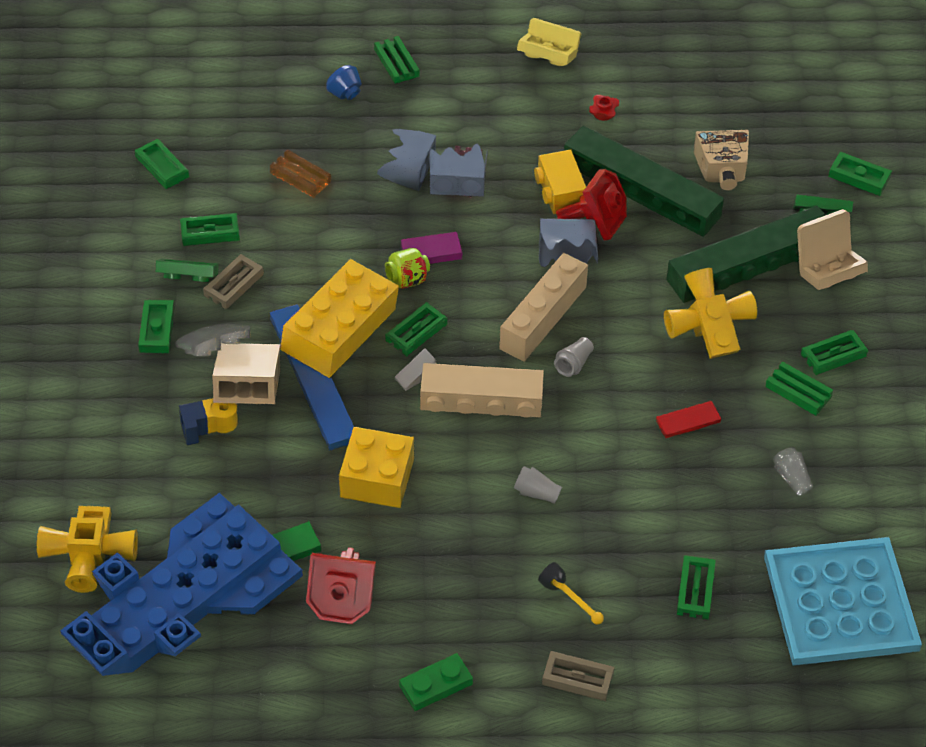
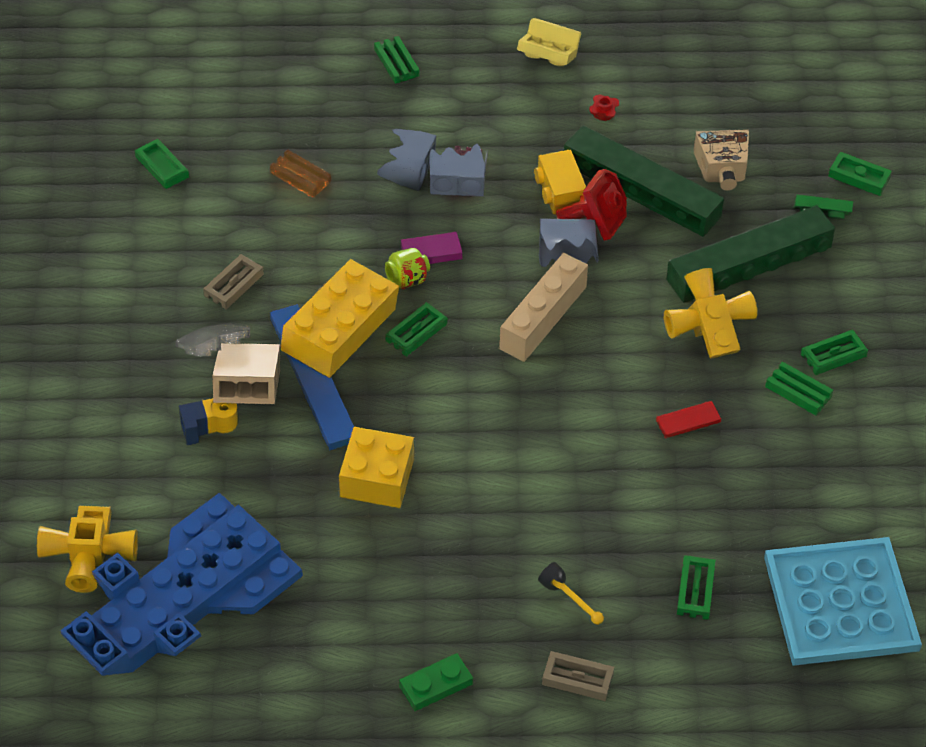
(156, 326): green plate -> none
(199, 270): green plate -> none
(211, 230): green tile -> none
(298, 541): green tile -> none
(340, 586): red piece -> none
(344, 82): blue cone -> none
(412, 373): light grey piece -> none
(481, 390): tan brick -> none
(536, 485): light grey cone -> none
(572, 358): light grey cone -> none
(793, 470): clear cone -> none
(827, 251): tan bracket -> none

